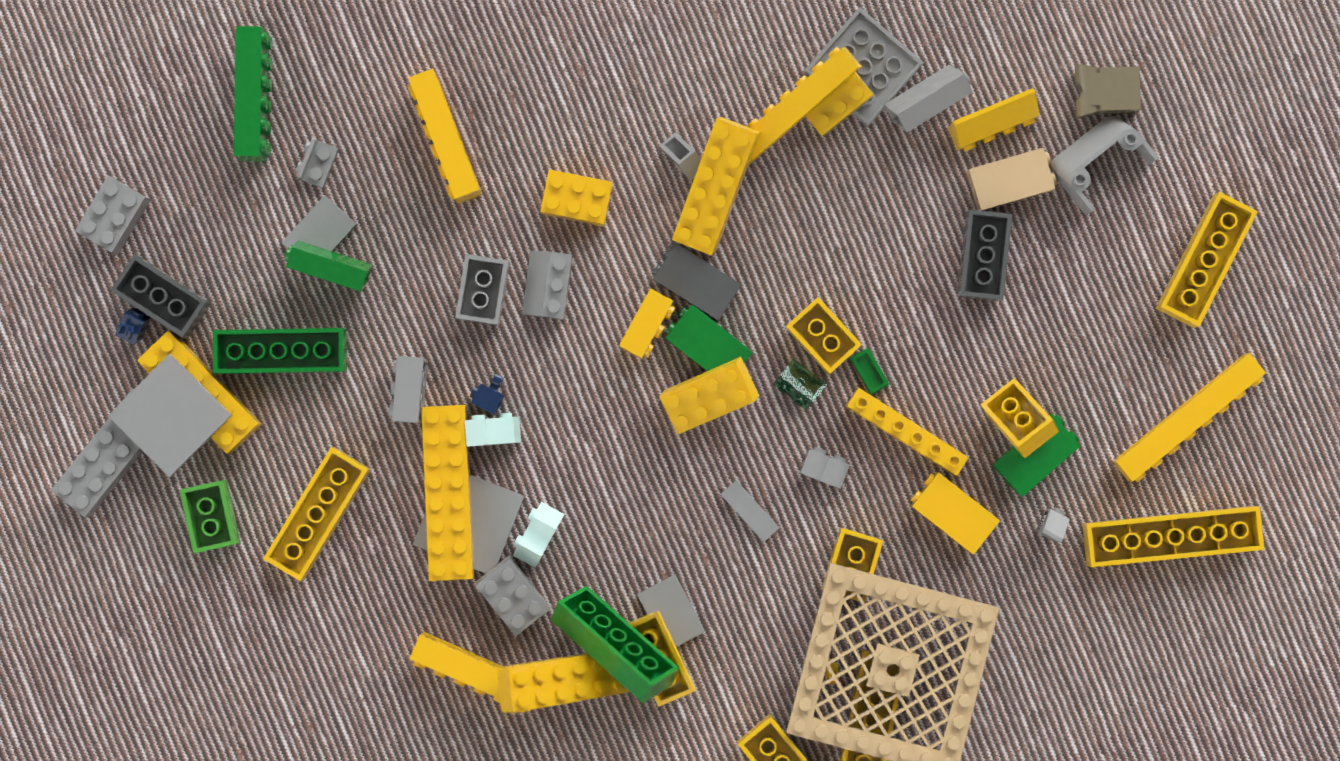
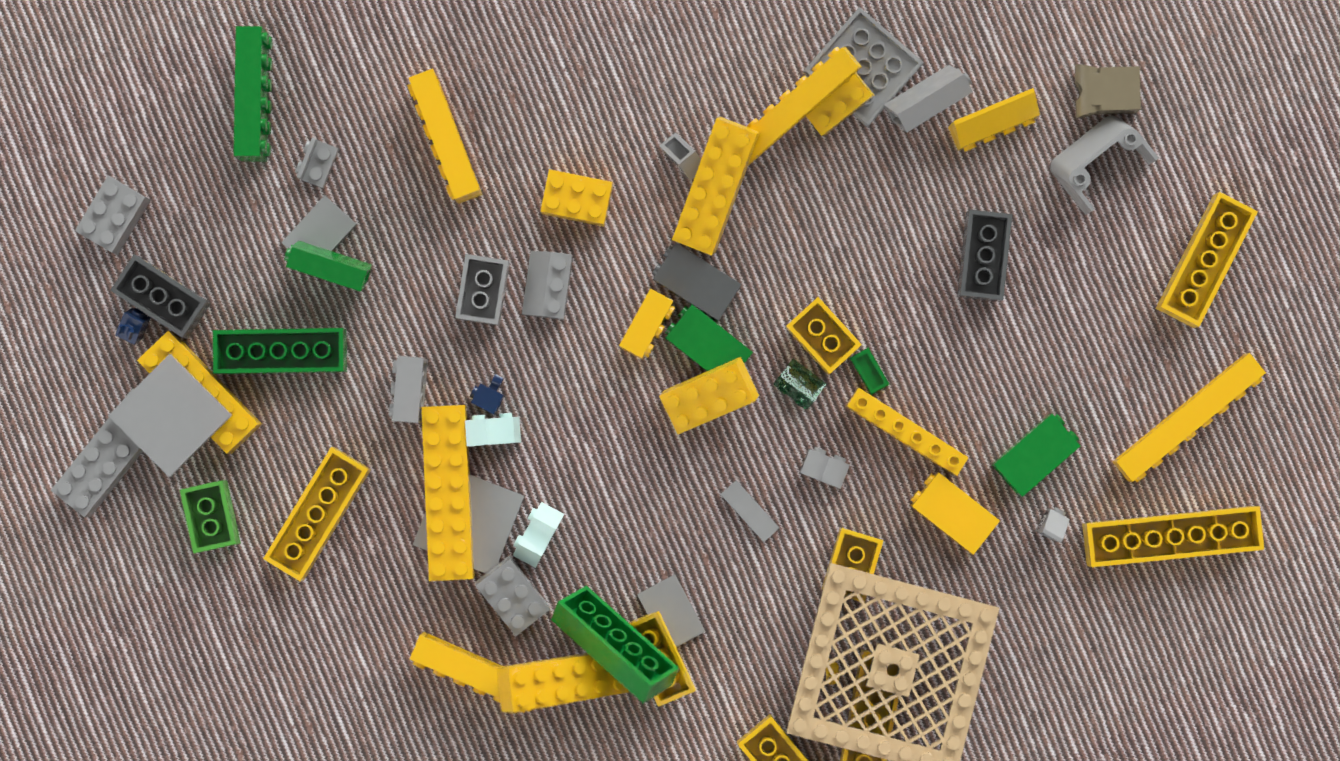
(1011, 179): tan brick -> none
(1019, 418): yellow brick -> none

